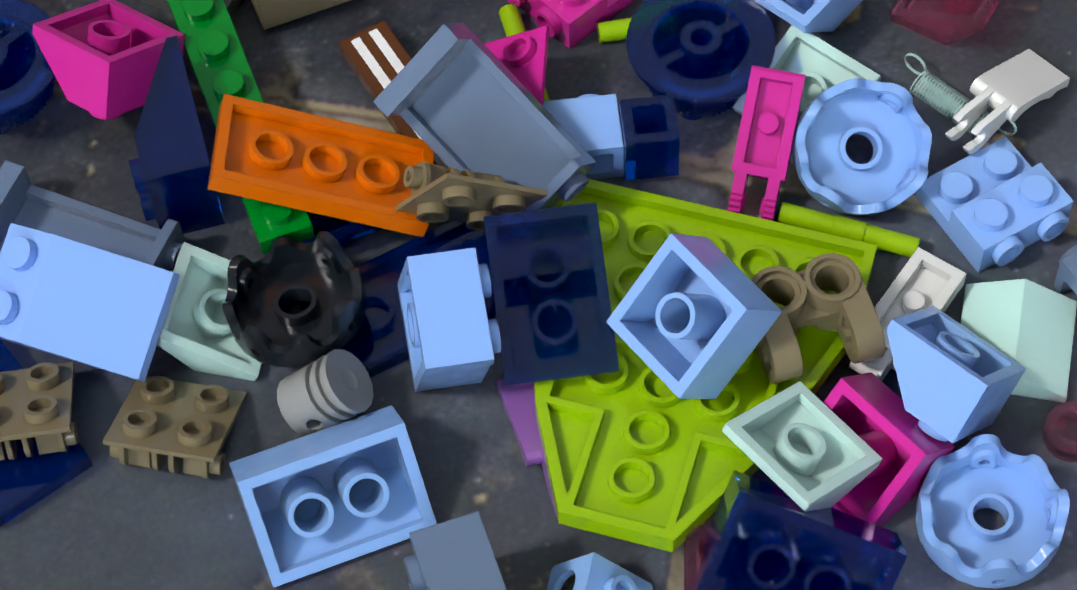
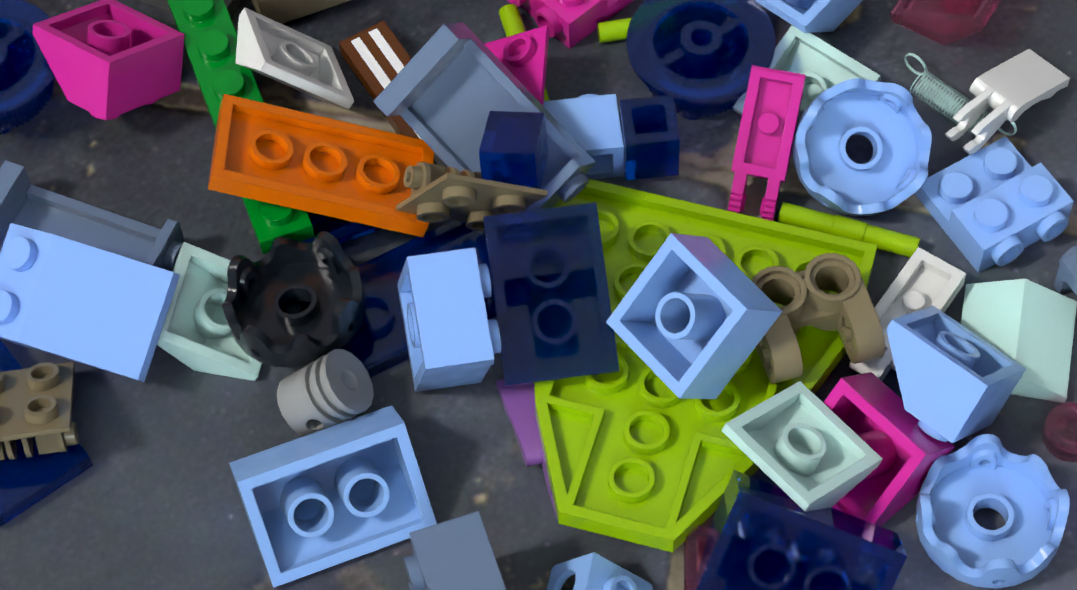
(172, 151): clear blue slope -> none
(176, 421): dark tan hinge -> none
(291, 58): none -> white slope
(514, 148): none -> clear blue brick

